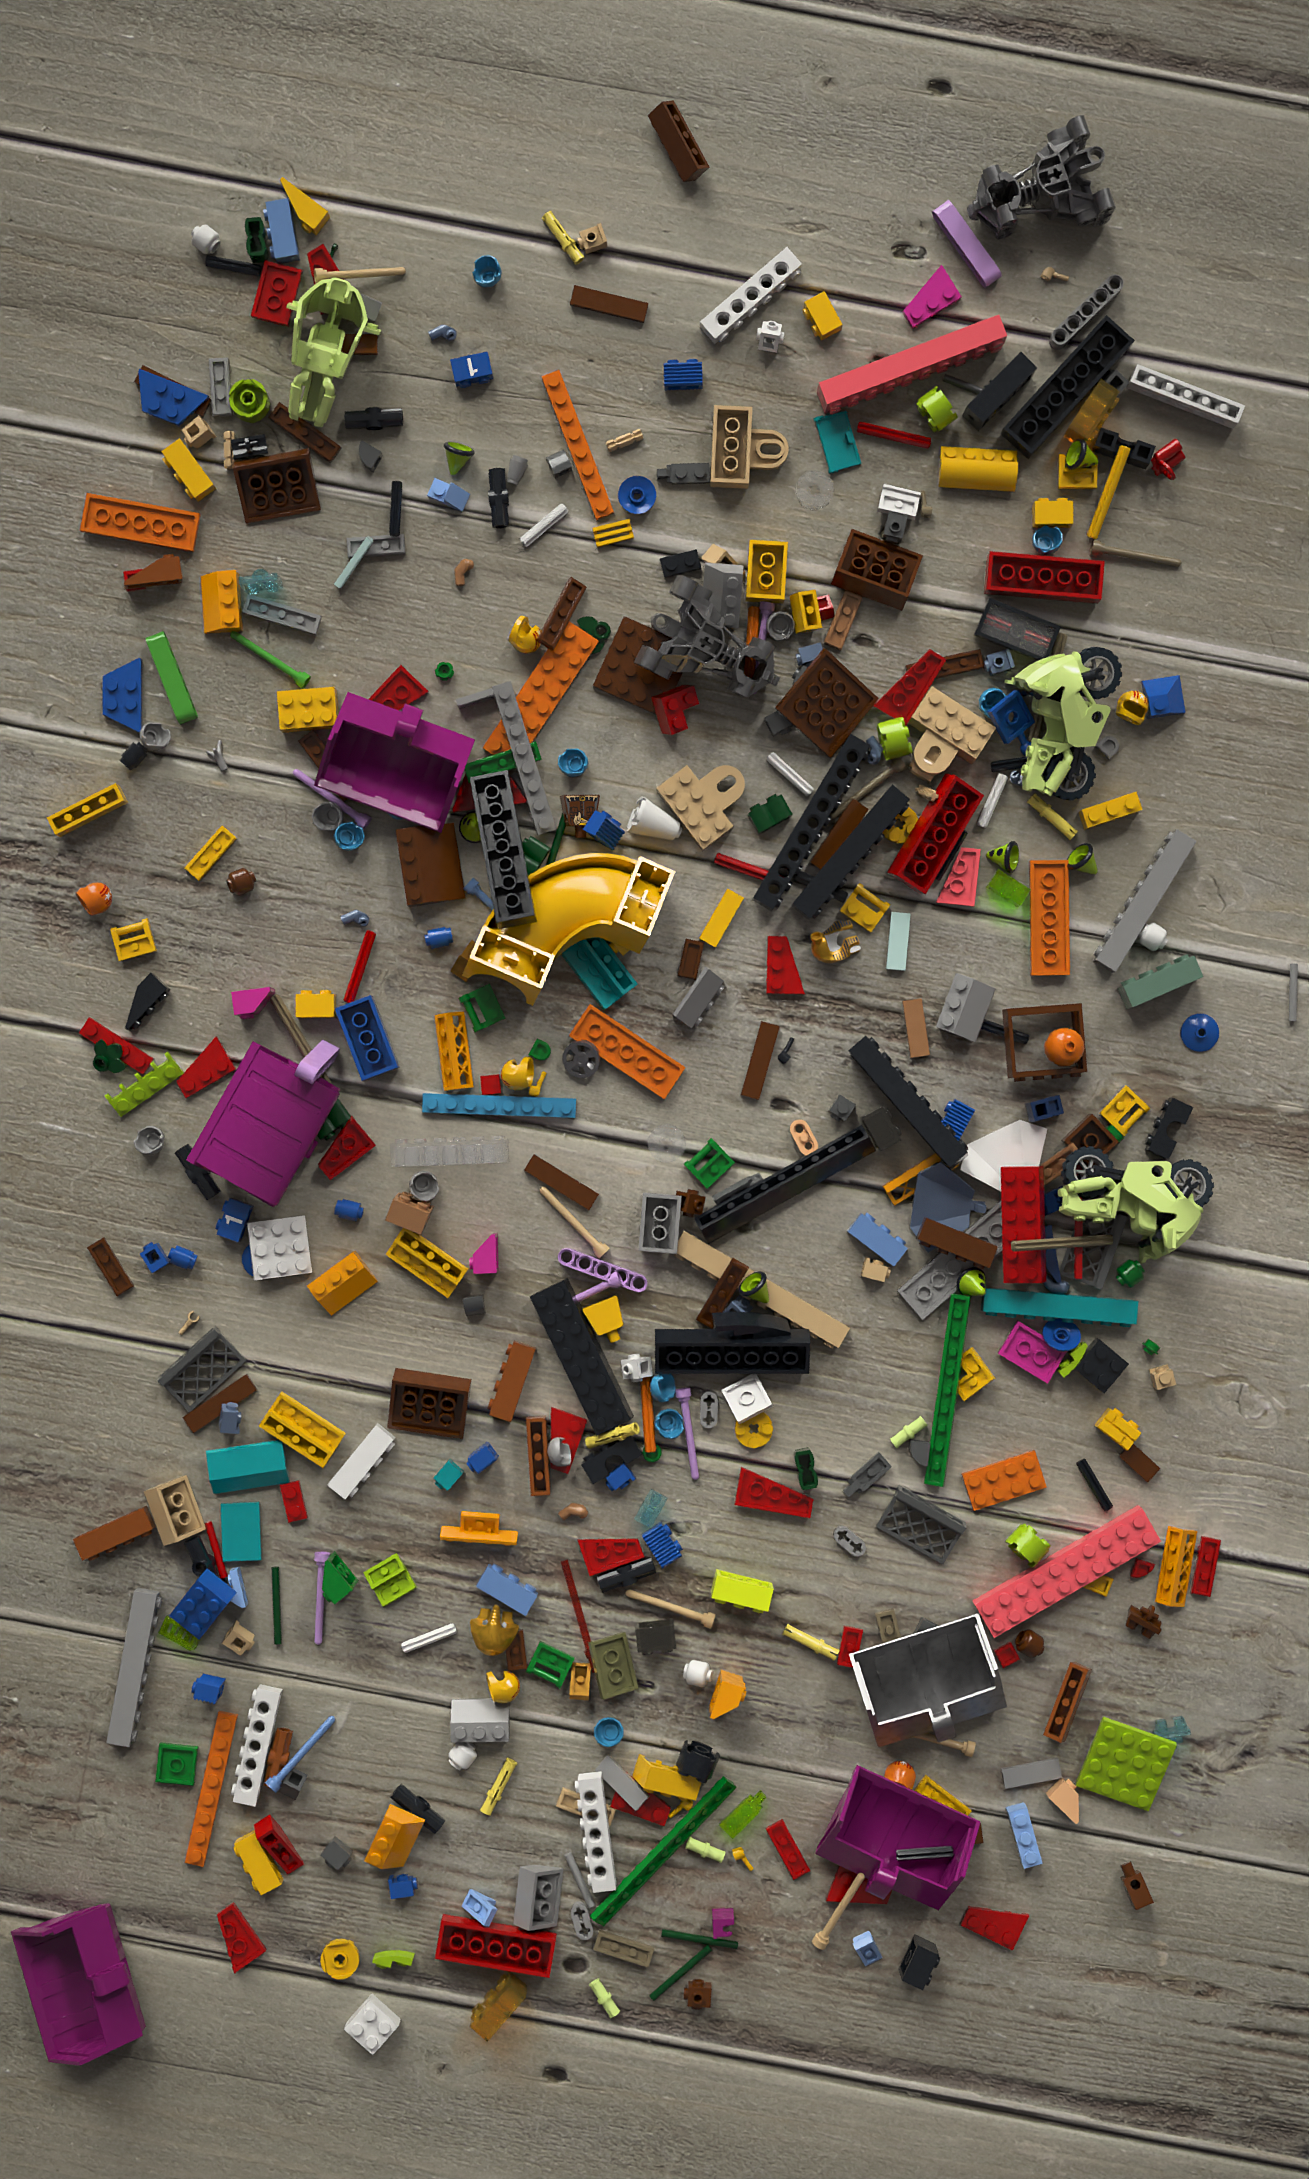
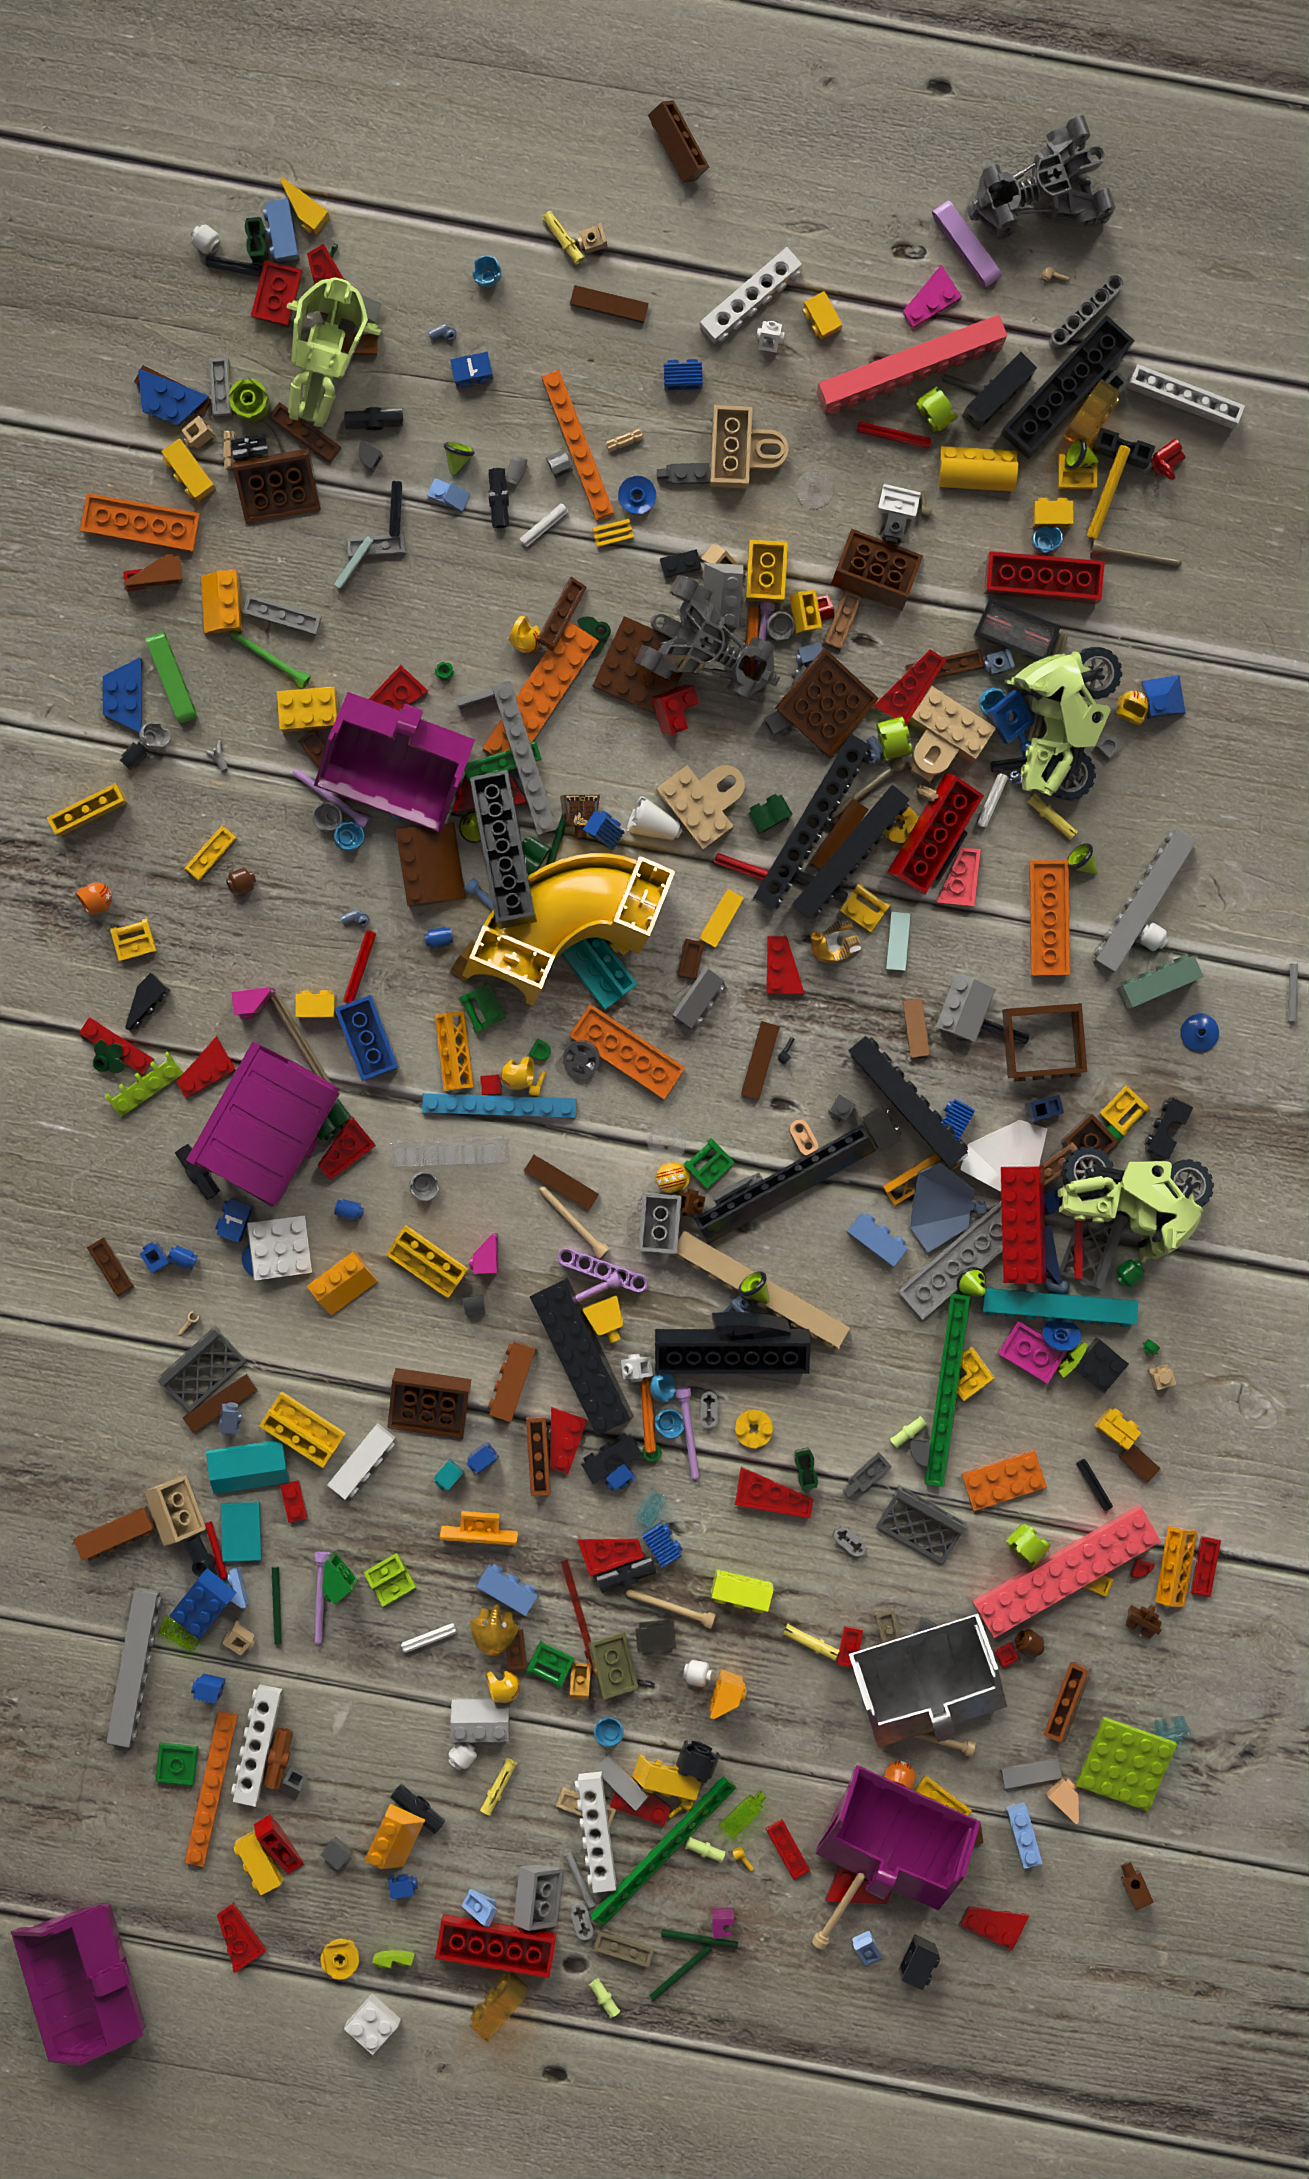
(149, 1140): light grey hair -> none
(260, 581): clear light blue plate -> none
(275, 1782): medium blue piece -> none
(317, 1062): lavender beam -> none
(320, 274): tan piece -> none
(409, 1212): medium nougat slope -> none
(461, 569): medium nougat arm -> none
(559, 1452): light grey hair -> none
(573, 762): dark azure hair -> none
(573, 1509): medium nougat arm -> none
(619, 1433): light yellow pin -> none
(672, 1177): none -> yellow helmet
(698, 1994): reddish brown brick -> none
(722, 1291): reddish brown tile -> none
(747, 1398): white plate -> none
(790, 774): white axle -> none
(835, 435): teal door -> none
(875, 1270): tan brick -> none
(924, 1853): black axle -> none
(956, 1242): reddish brown brick -> none
(1005, 856): hat -> none
(1008, 888): clear neon green brick -> none
(1064, 1047): orange cylinder -> none
(1066, 1242): dark tan axle -> none
(1110, 810): yellow brick -> none

